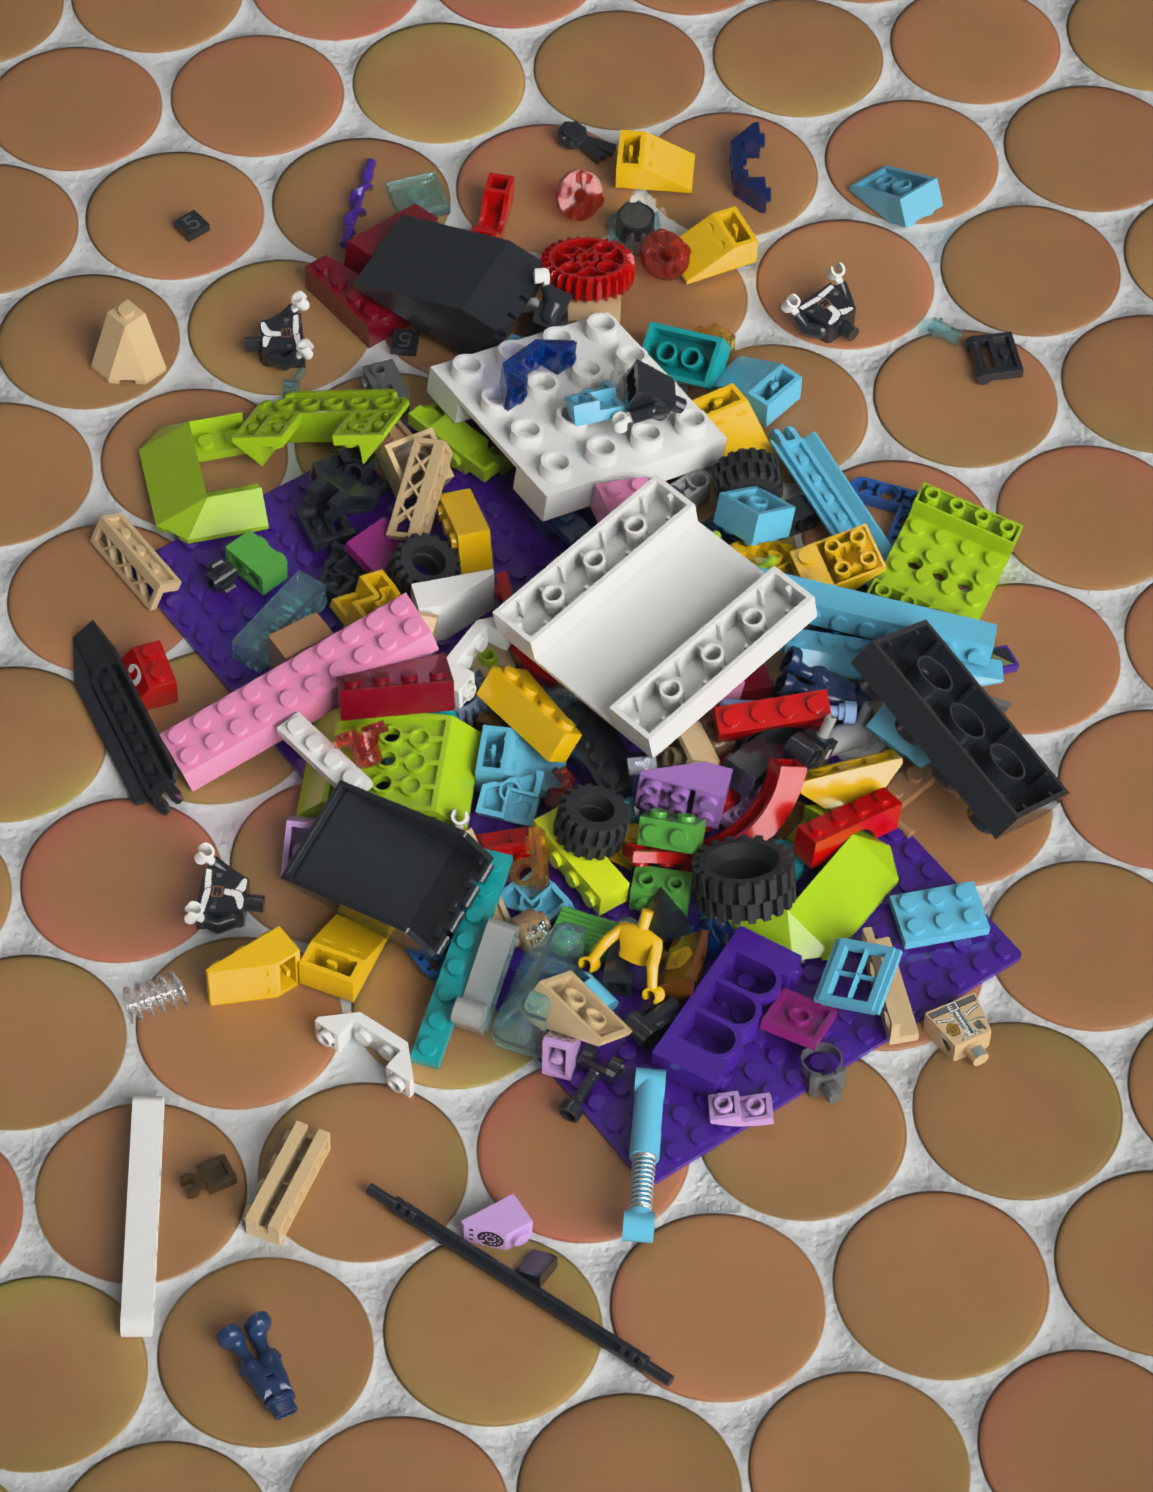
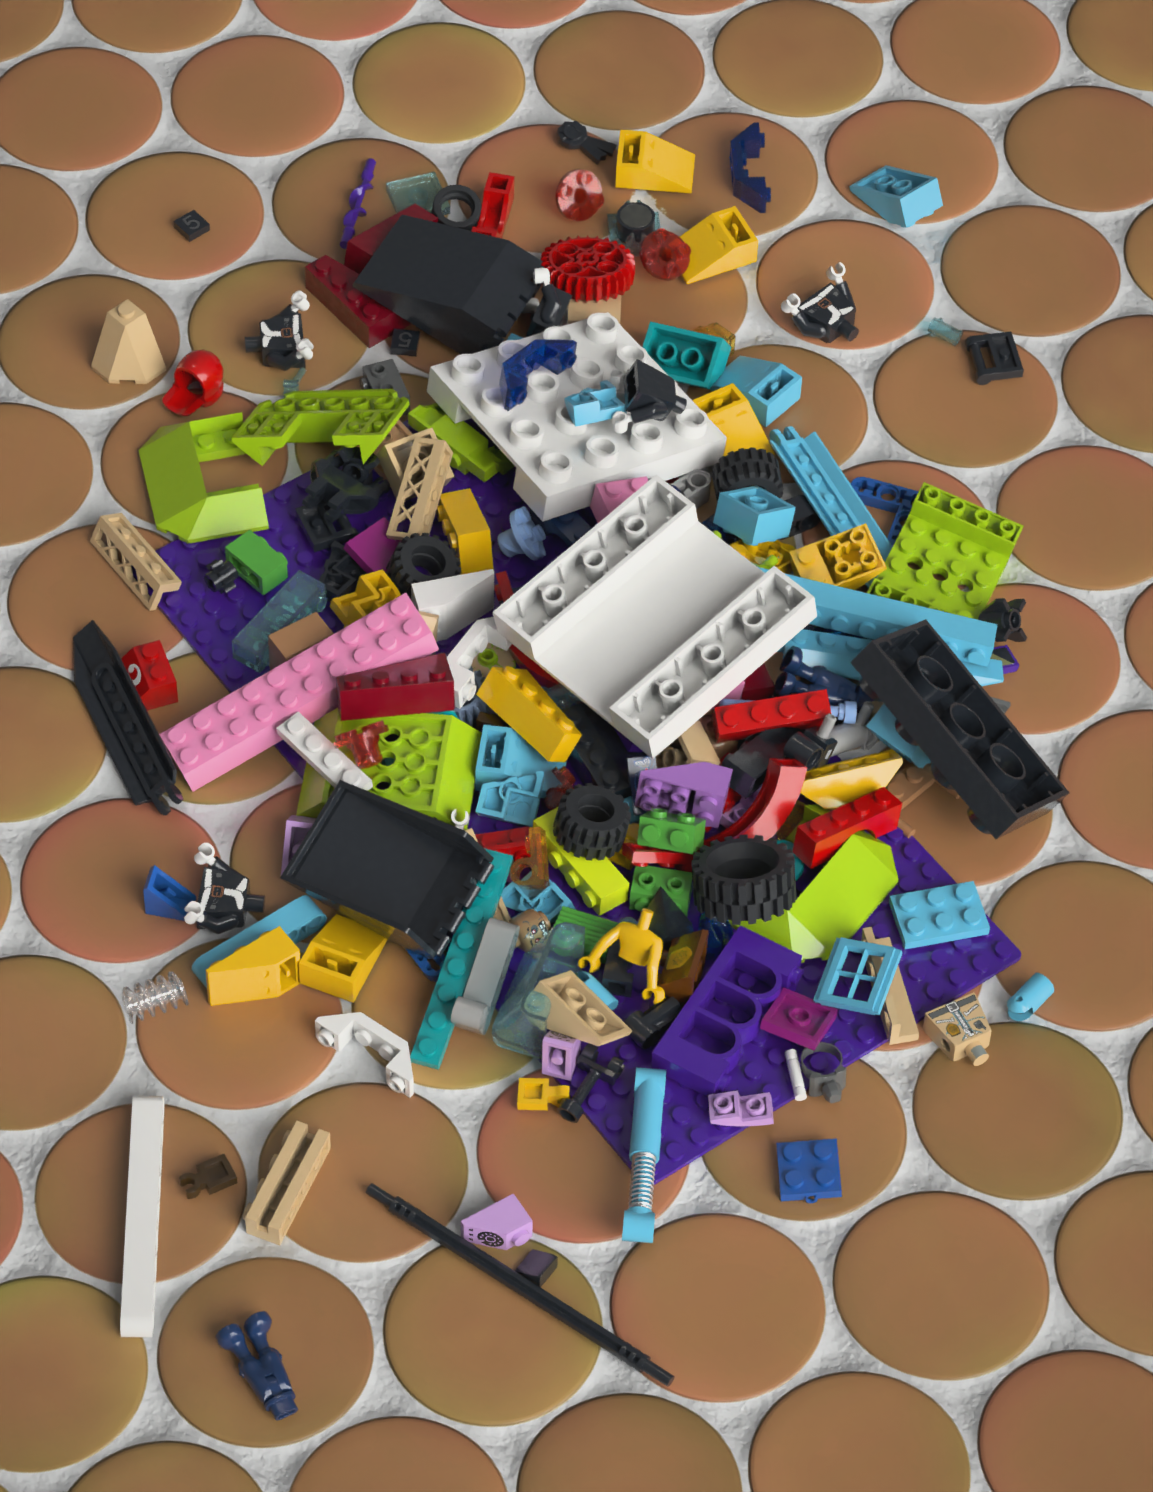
(165, 895): none -> blue slope
(195, 366): none -> red piece
(296, 919): none -> medium azure beam
(460, 193): none -> black tyre
(522, 536): none -> light blue plate
(536, 1094): none -> yellow plate
(795, 1075): none -> white wheel
(809, 1170): none -> blue plate
(1006, 617): none -> black brick
(1030, 997): none -> medium azure piece

